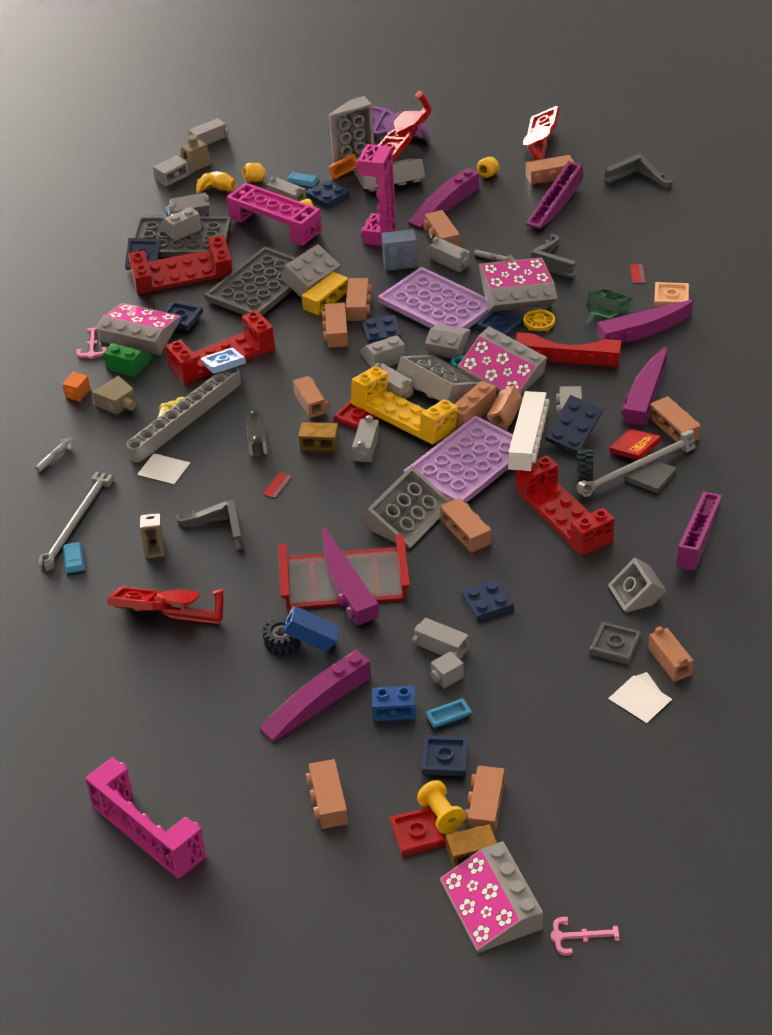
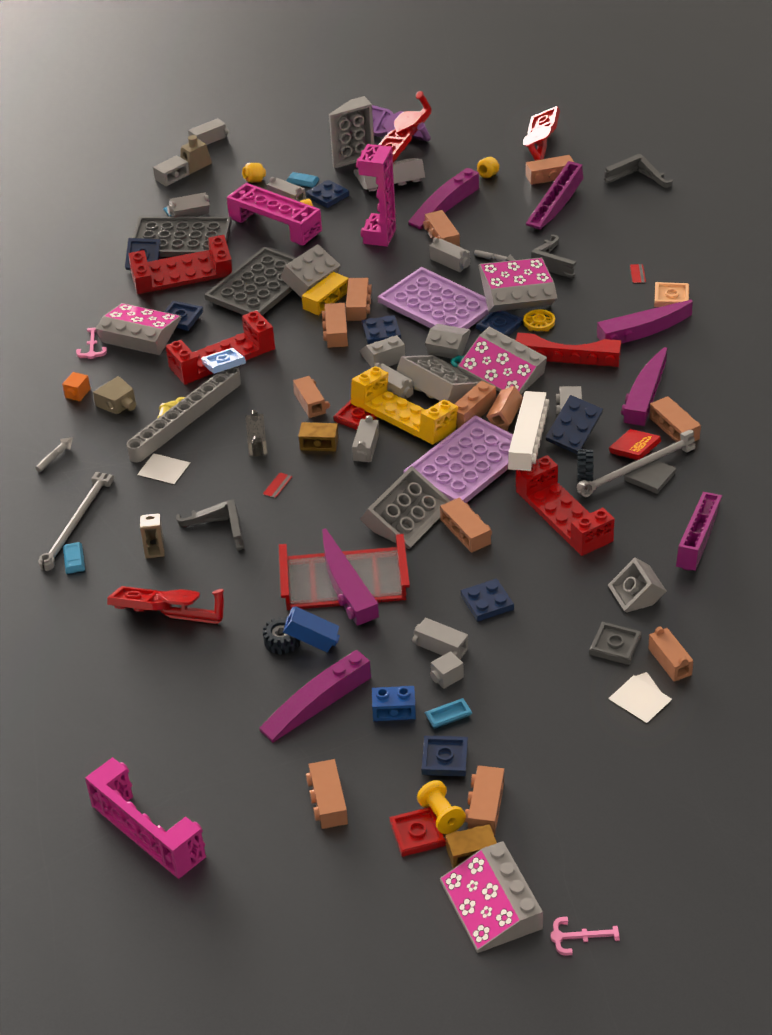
(125, 359): green slope -> none
(181, 224): light grey slope -> none
(216, 179): yellow animal -> none
(343, 166): orange slope -> none
(399, 250): sand blue brick -> none
(607, 302): clear green slope -> none

